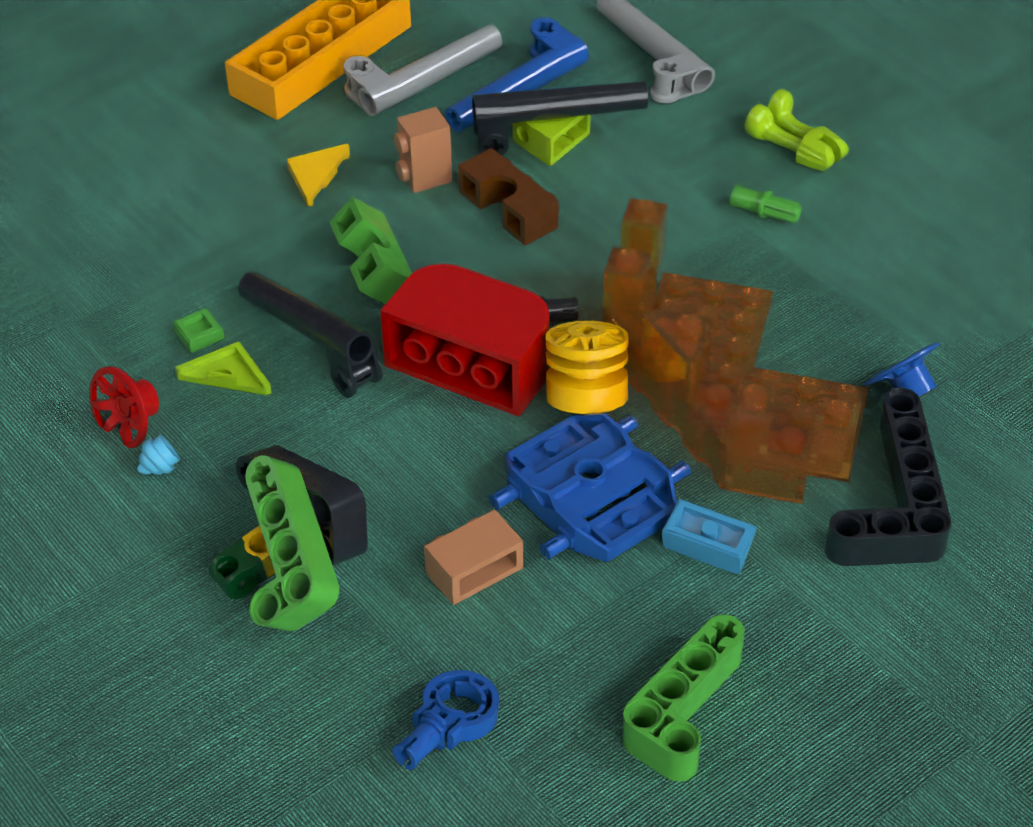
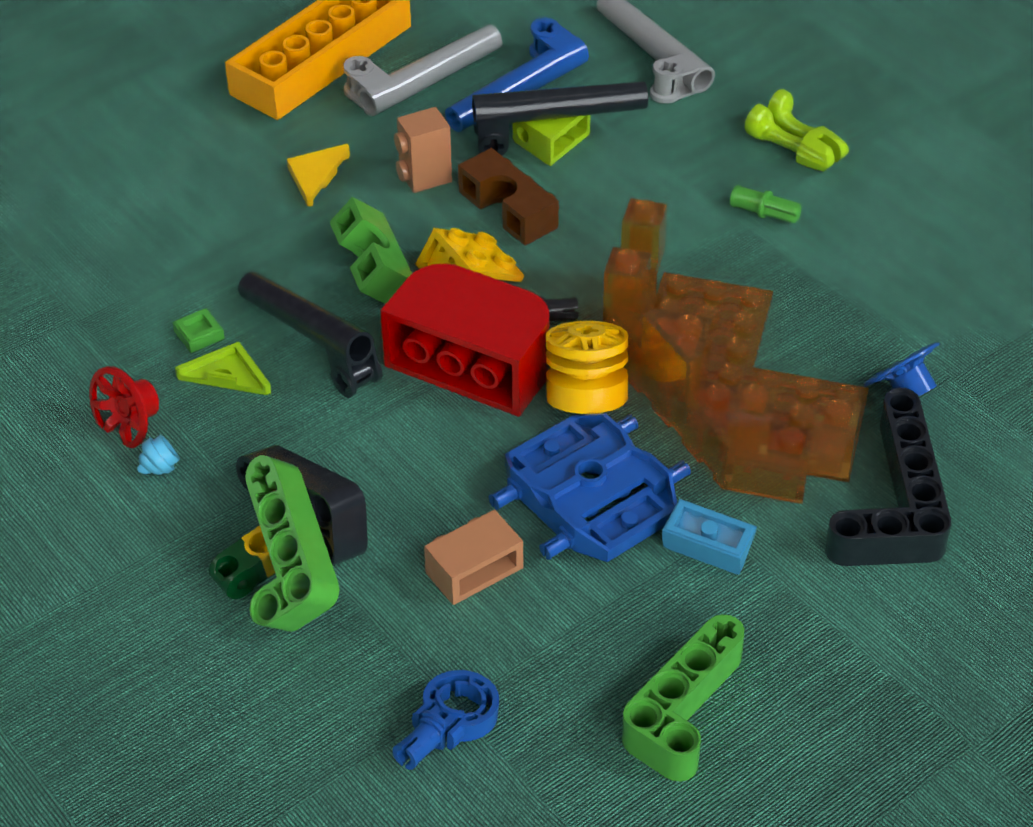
(470, 251): none -> yellow bracket

